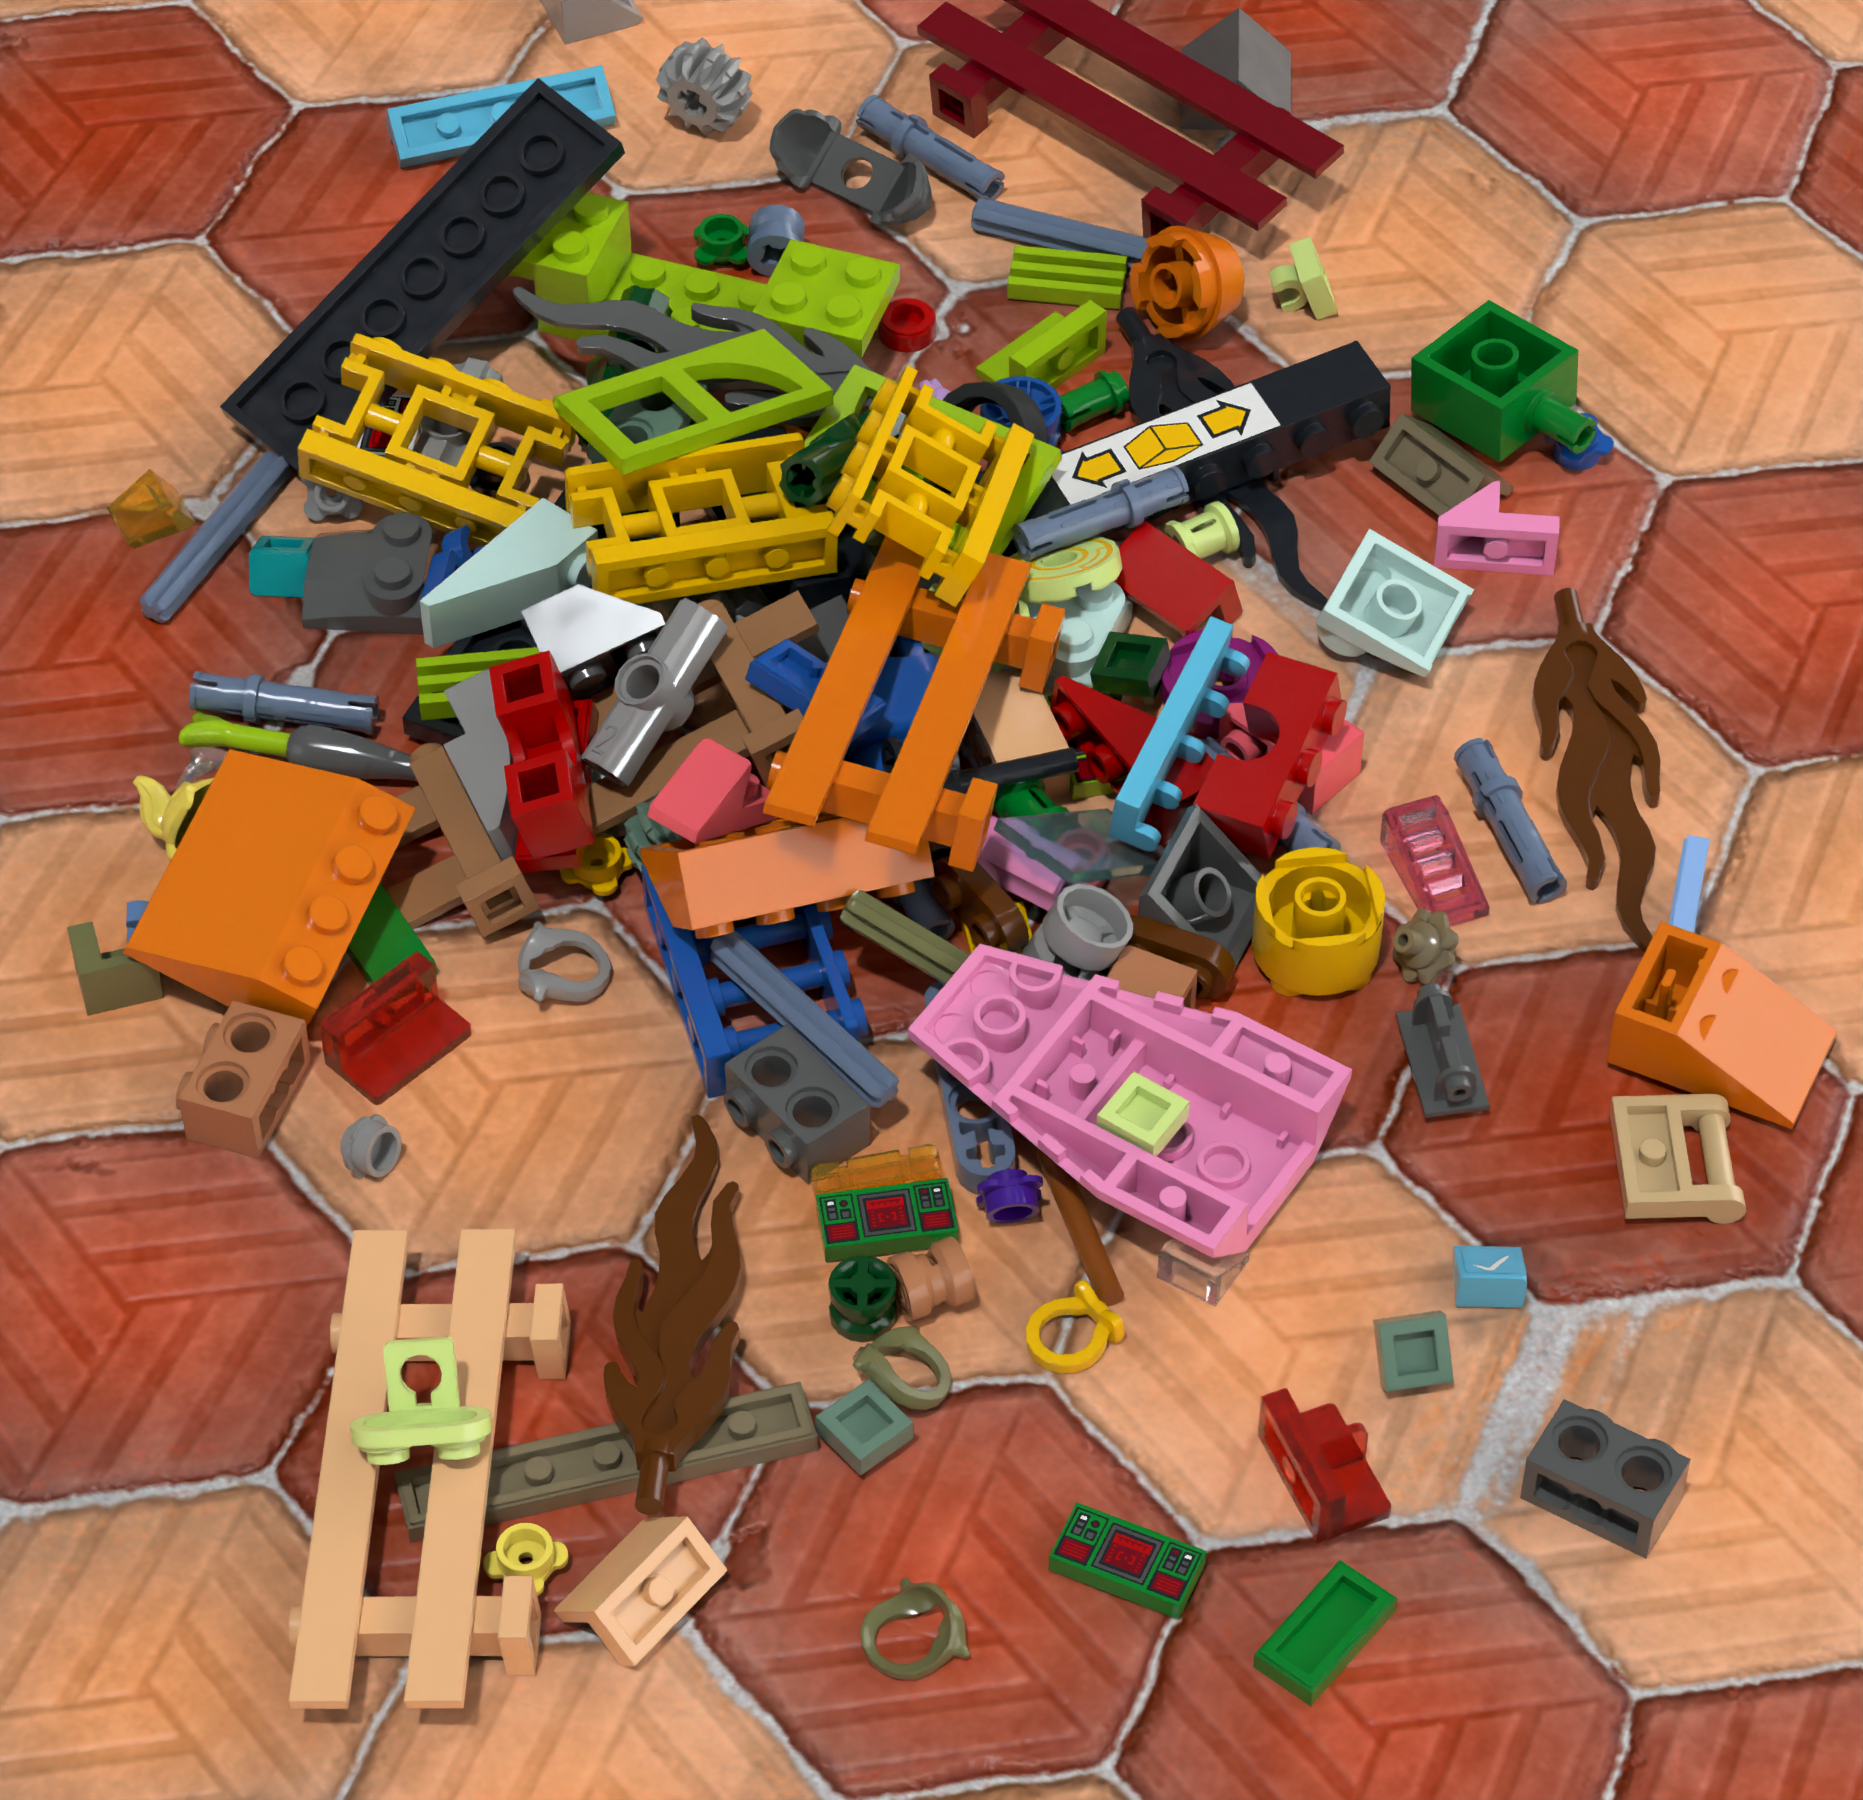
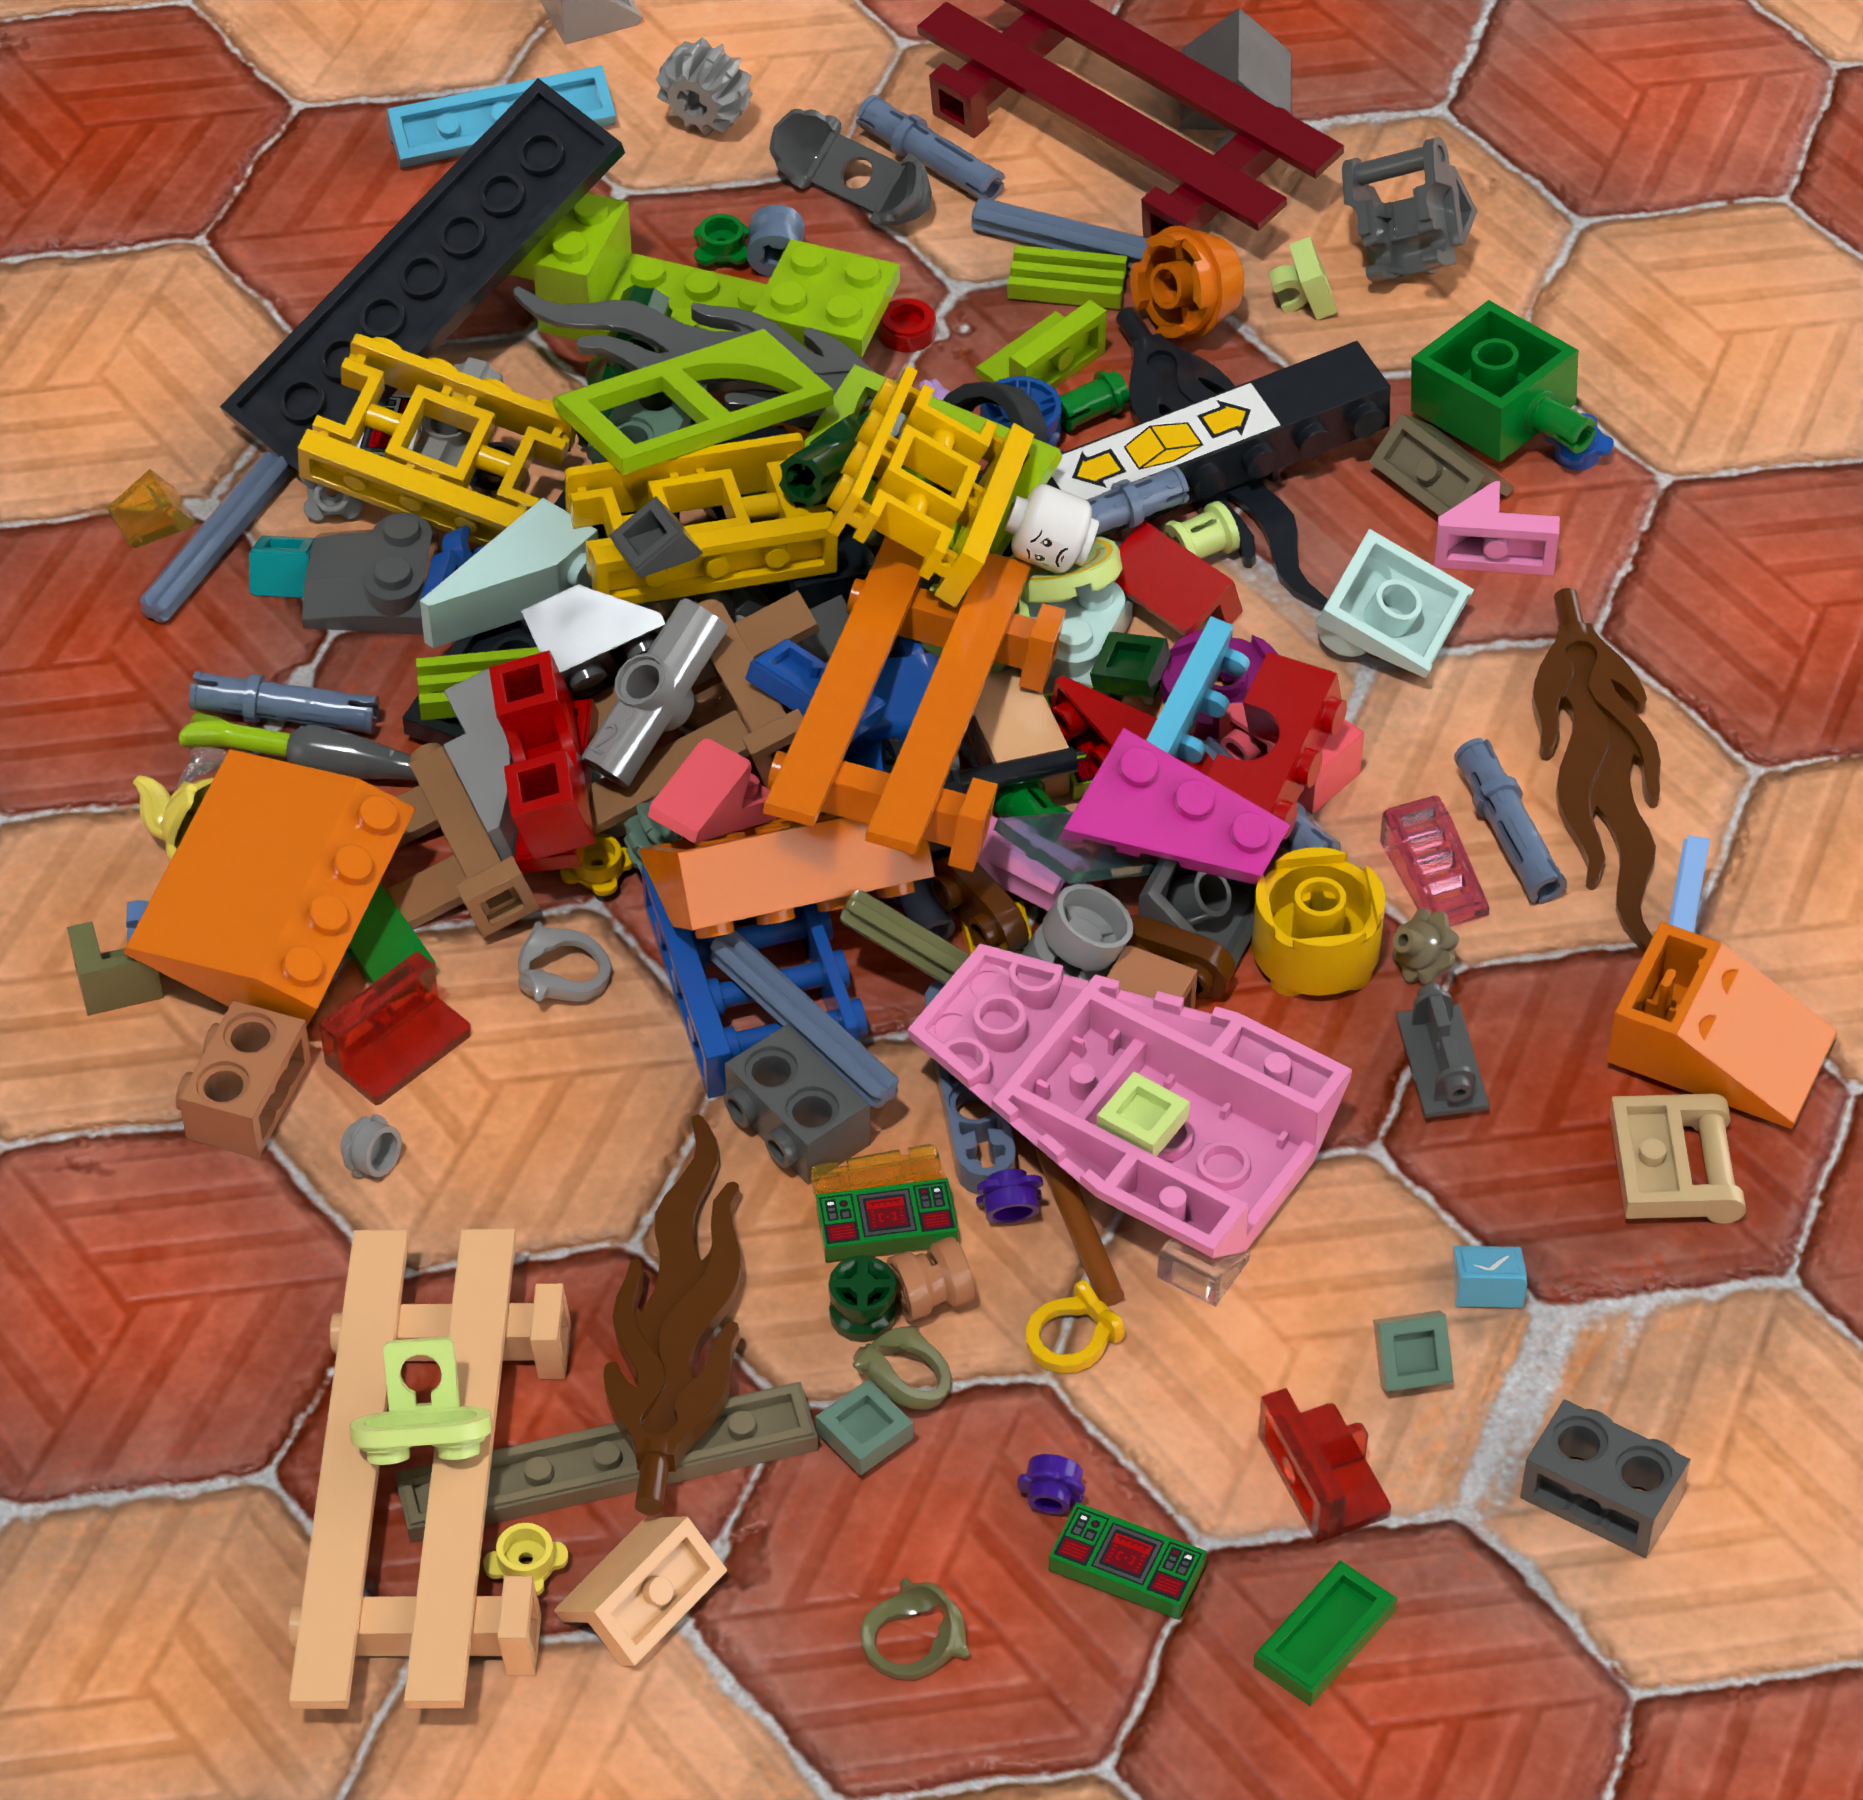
(654, 540): none -> dark grey slope
(1051, 528): none -> white head
(1052, 1483): none -> dark purple plate
(1174, 812): none -> dark pink wing
(1414, 231): none -> dark grey piece

